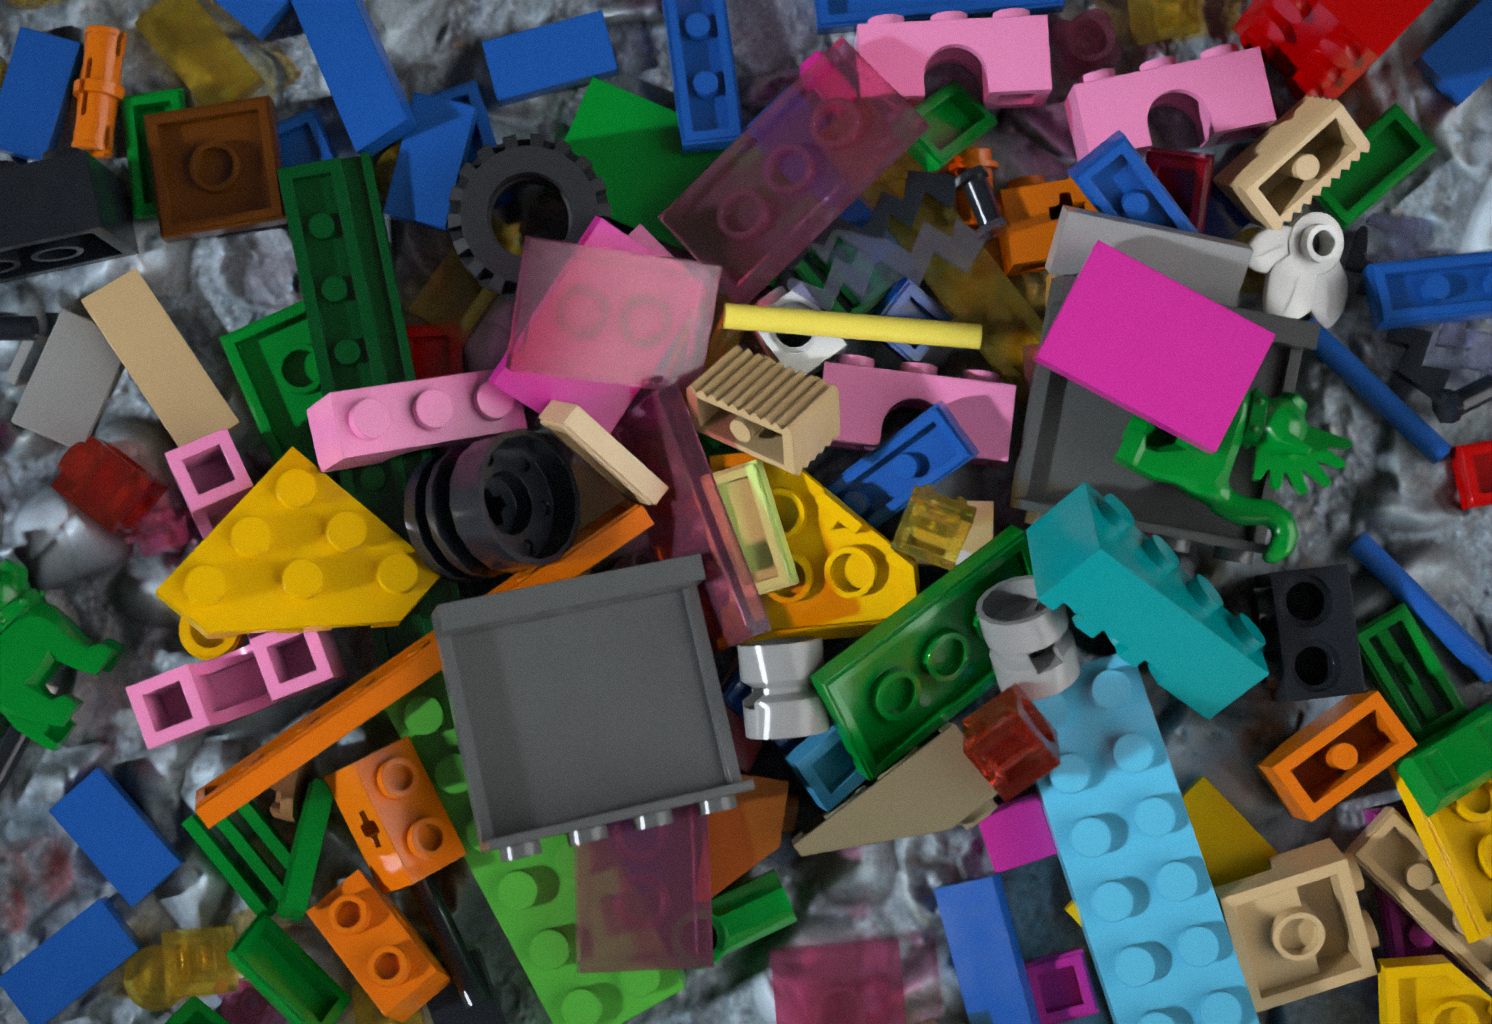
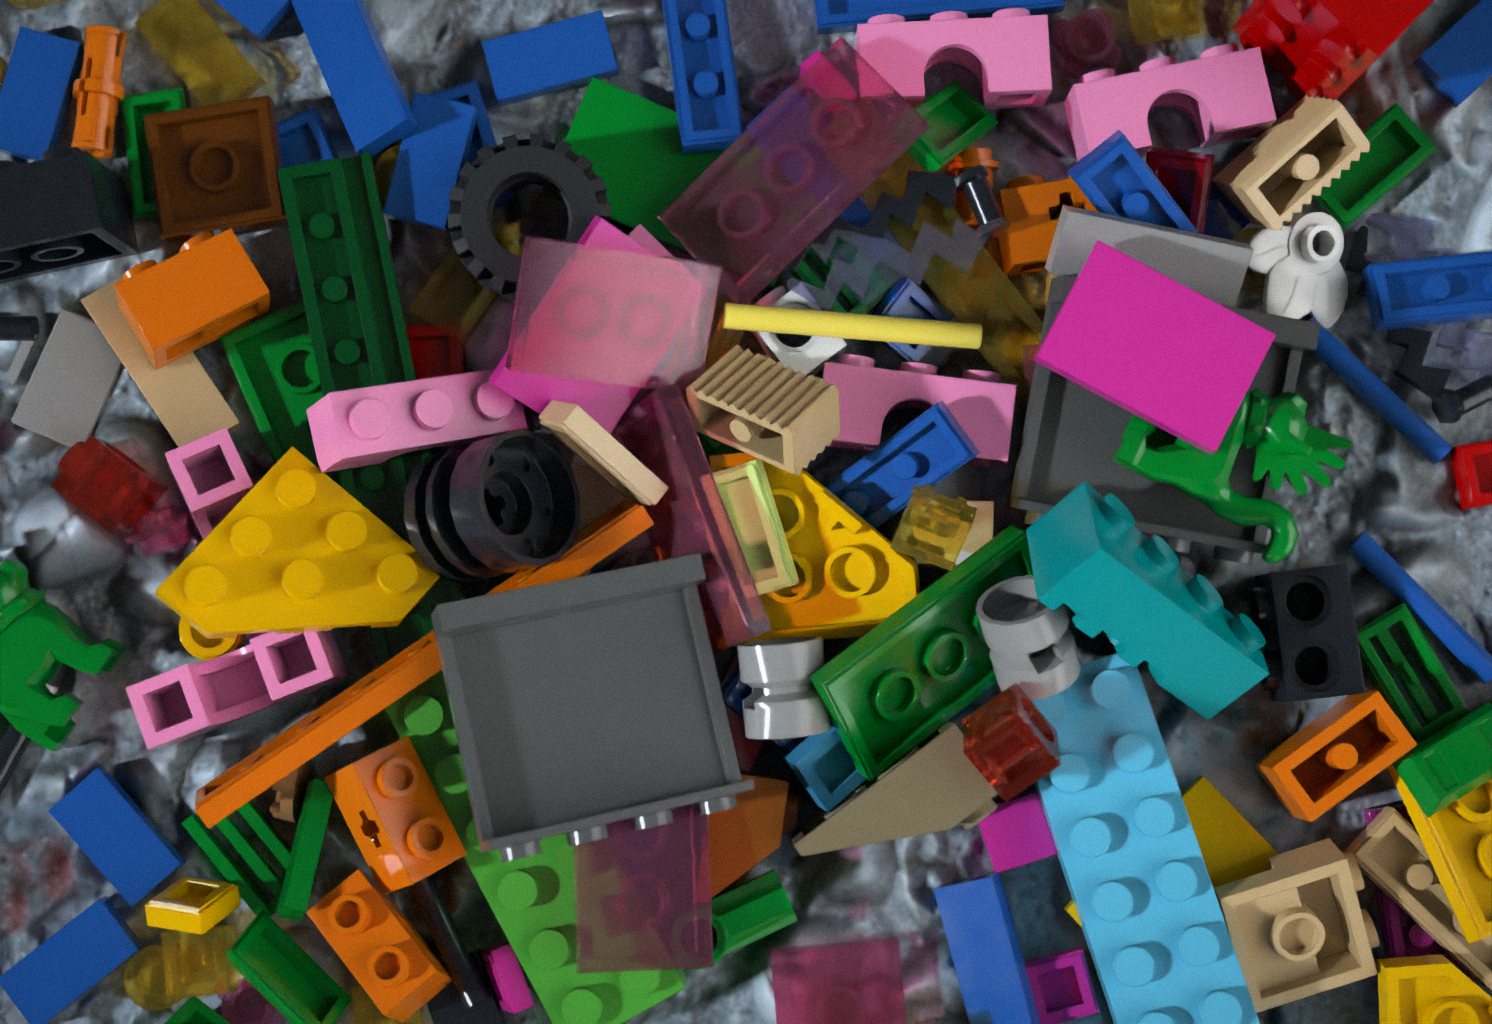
(192, 296): none -> orange brick
(192, 905): none -> yellow tile
(507, 978): none -> dark pink tile

